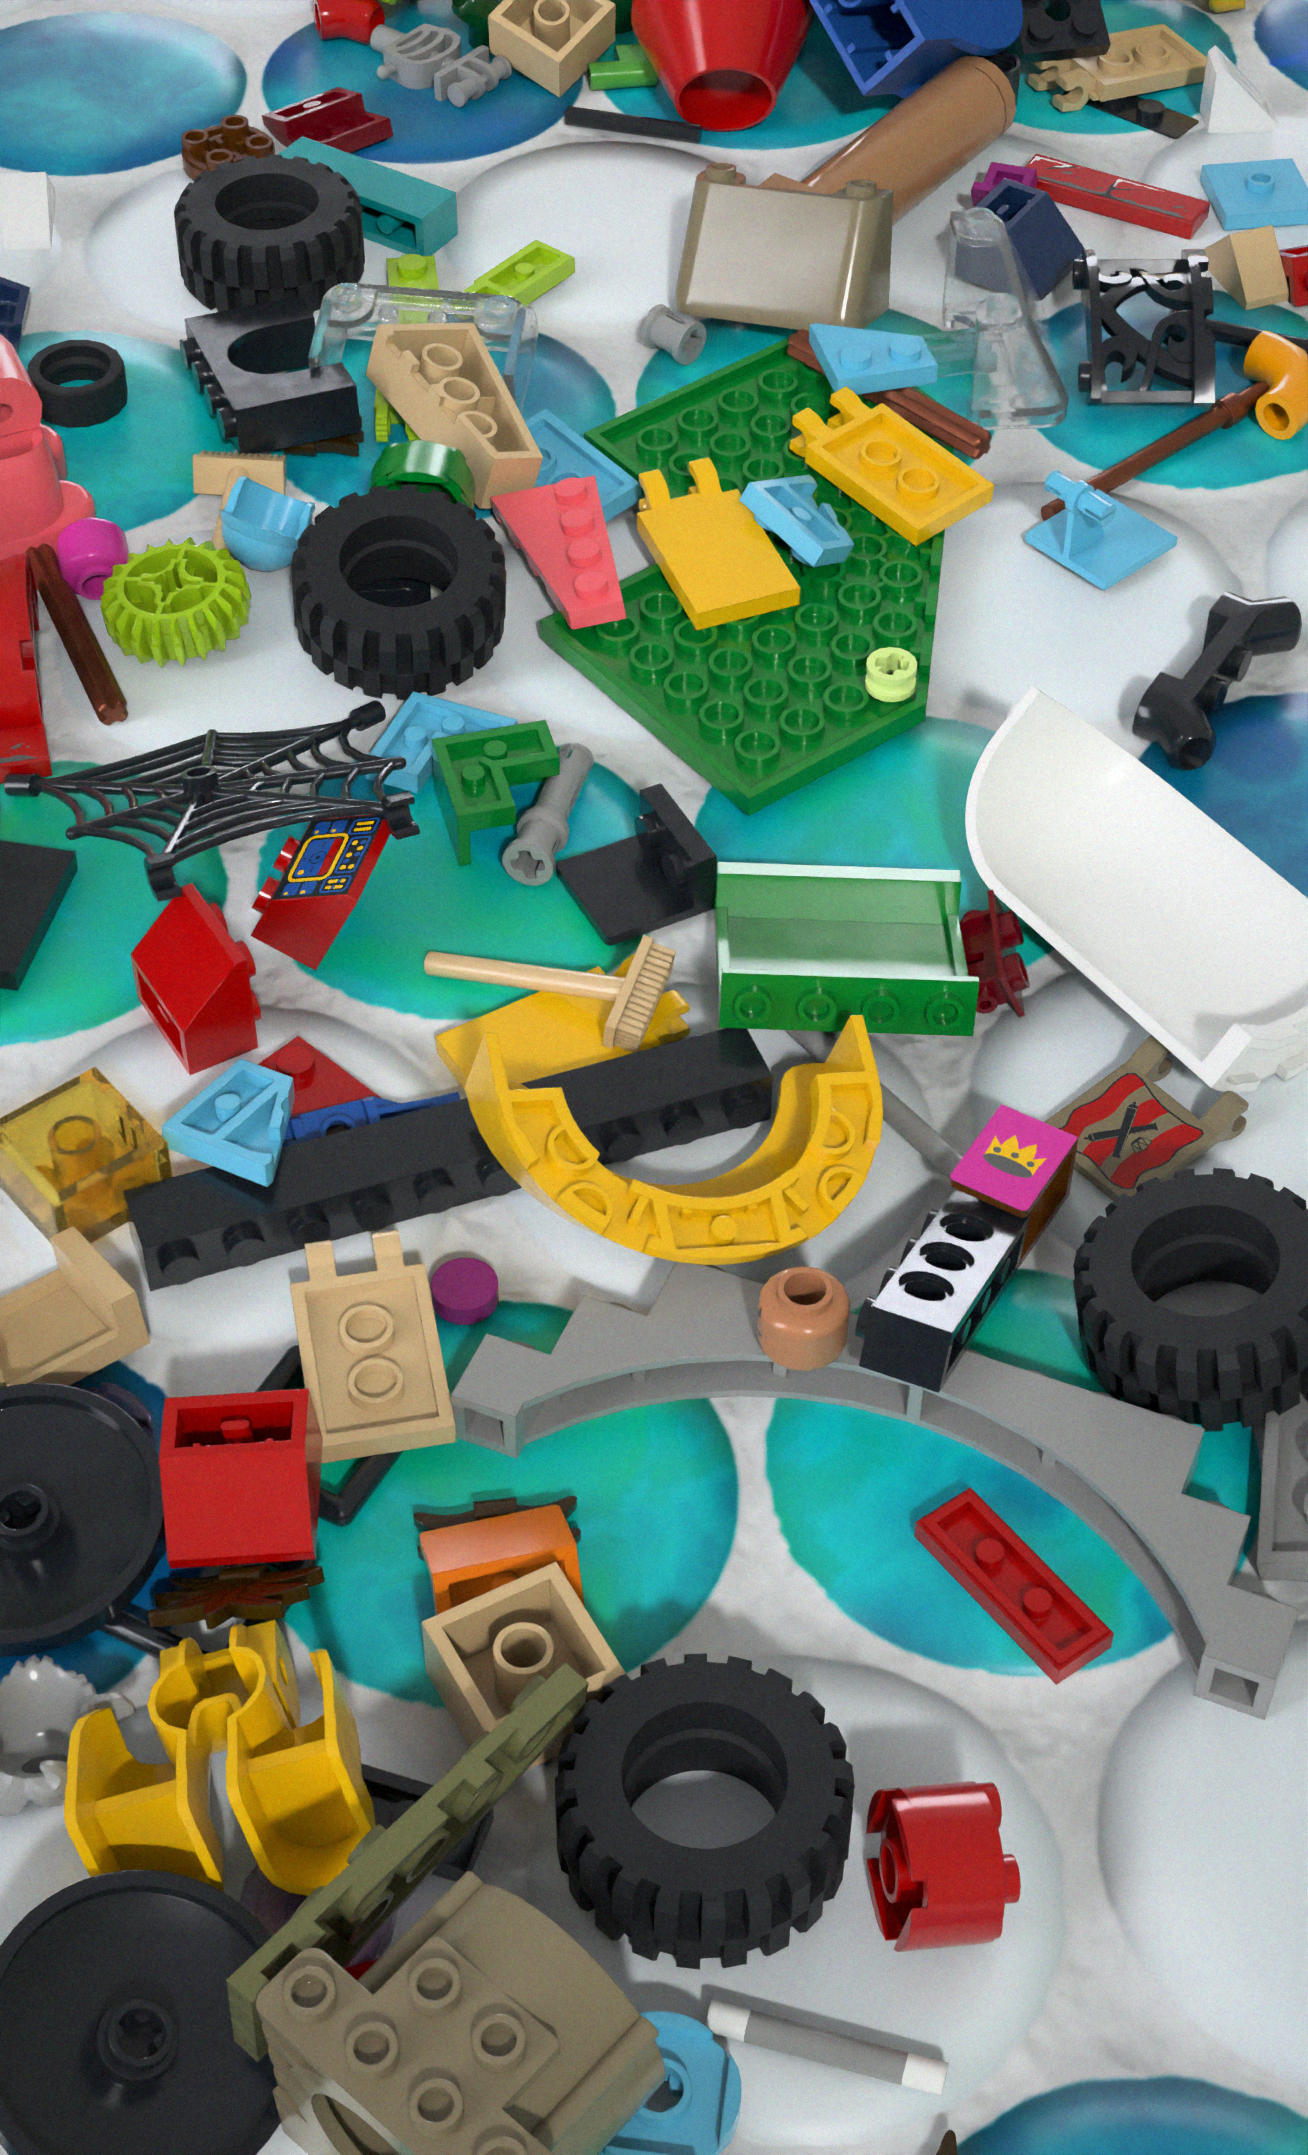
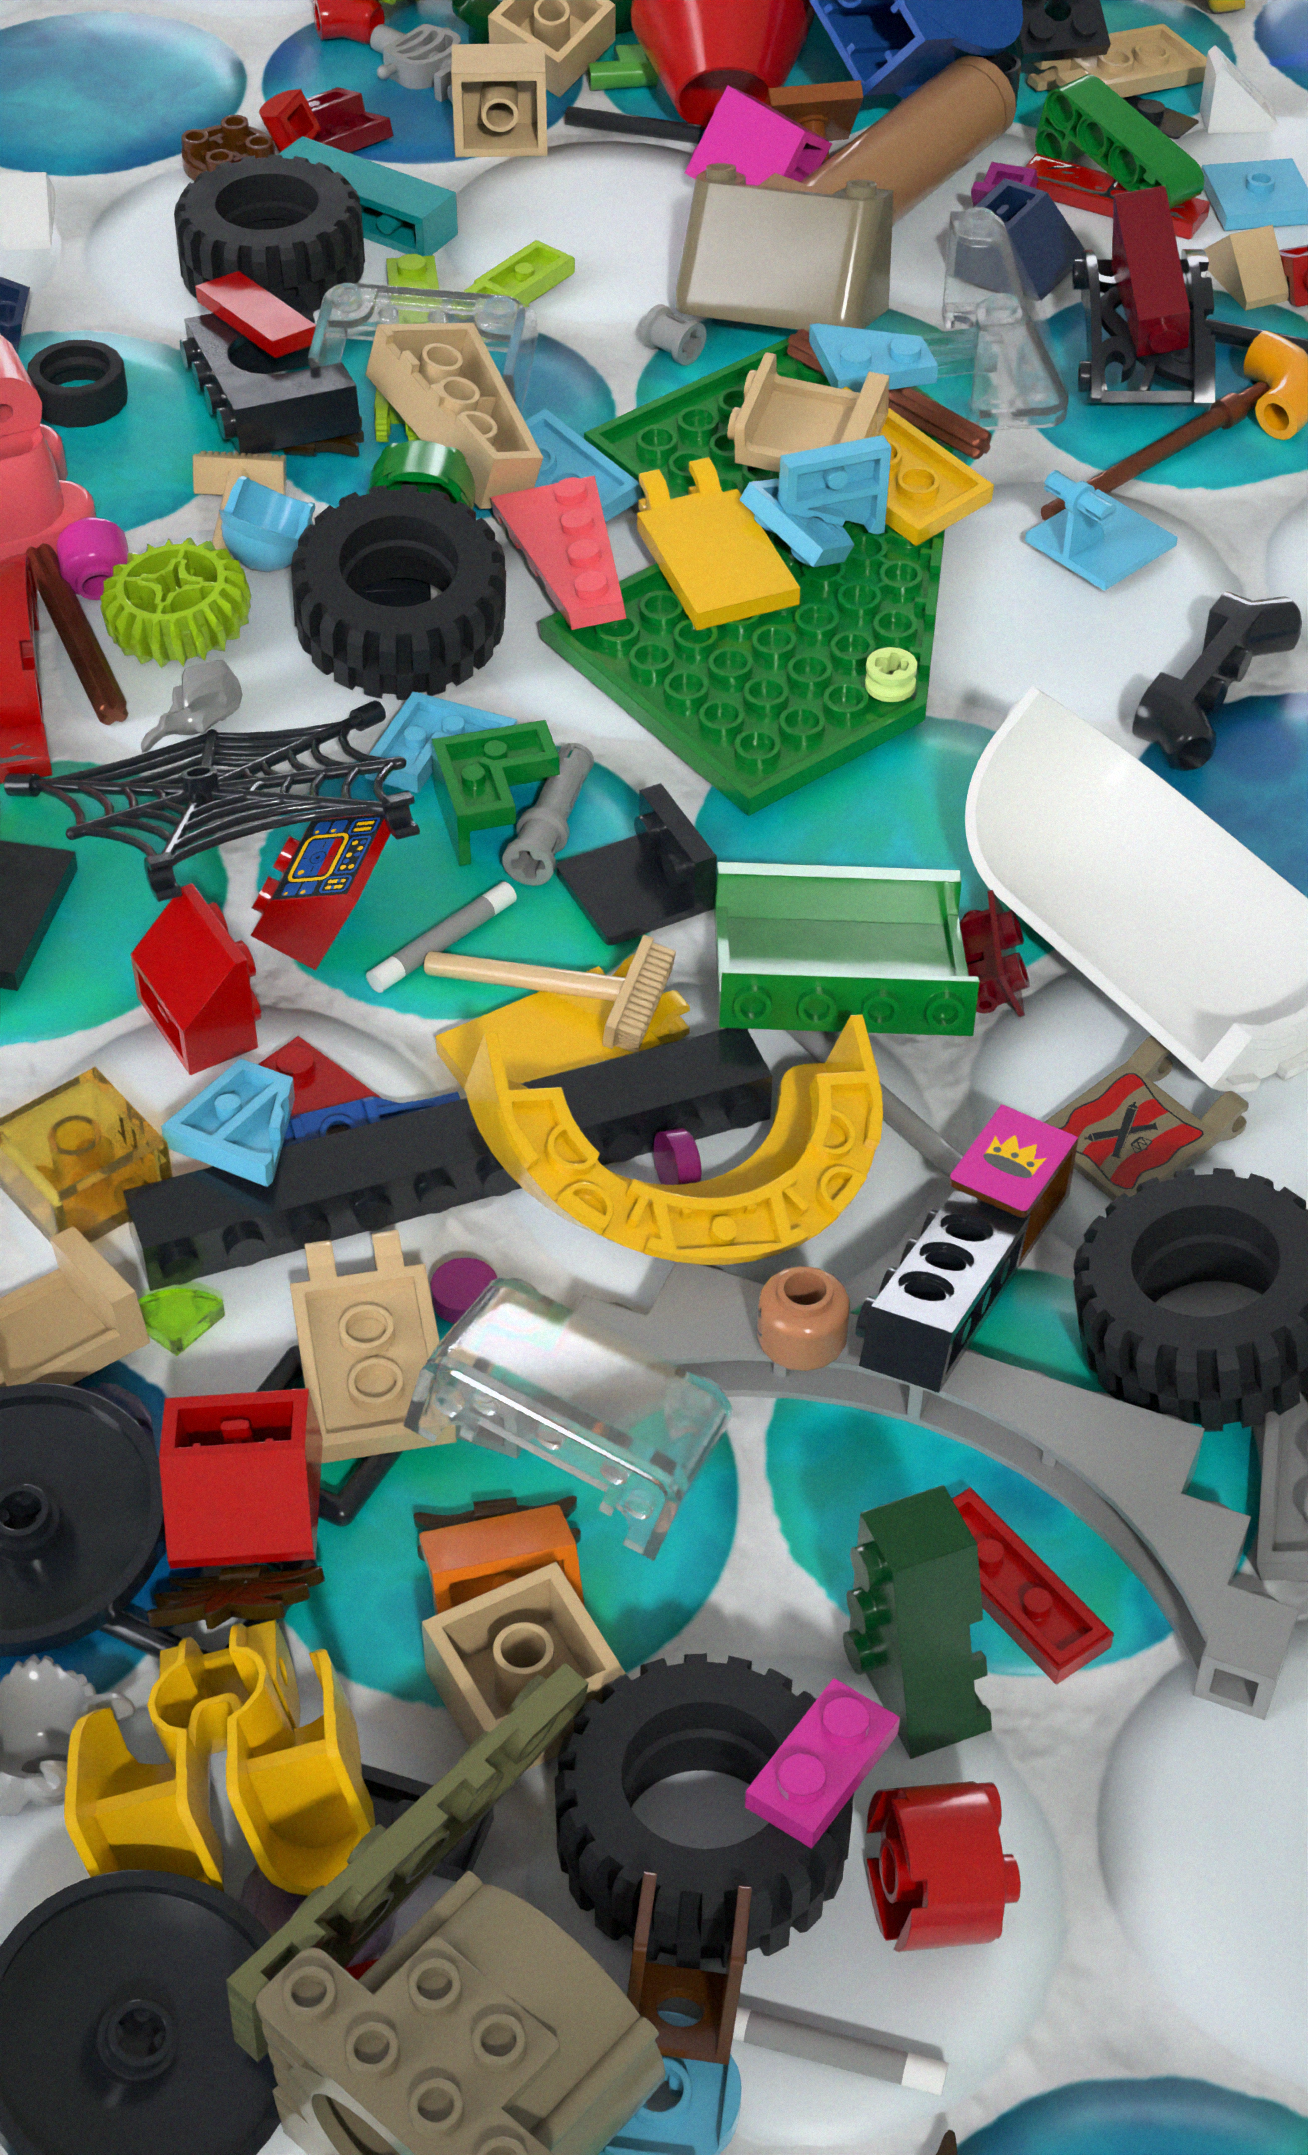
(179, 1316): none -> clear neon green tile
(206, 696): none -> light grey piece
(256, 314): none -> tile
(289, 118): none -> red brick
(441, 936): none -> light grey bar
(499, 100): none -> tan brick
(577, 1402): none -> clear windscreen
(677, 1157): none -> magenta tile
(712, 1991): none -> reddish brown piece
(757, 141): none -> dark pink brick
(798, 415): none -> tan panel
(822, 108): none -> dark orange tile
(822, 1763): none -> dark pink piece
(838, 483): none -> medium azure wing
(913, 1619): none -> dark green wedge
(1099, 123): none -> green beam
(1149, 271): none -> dark red slope

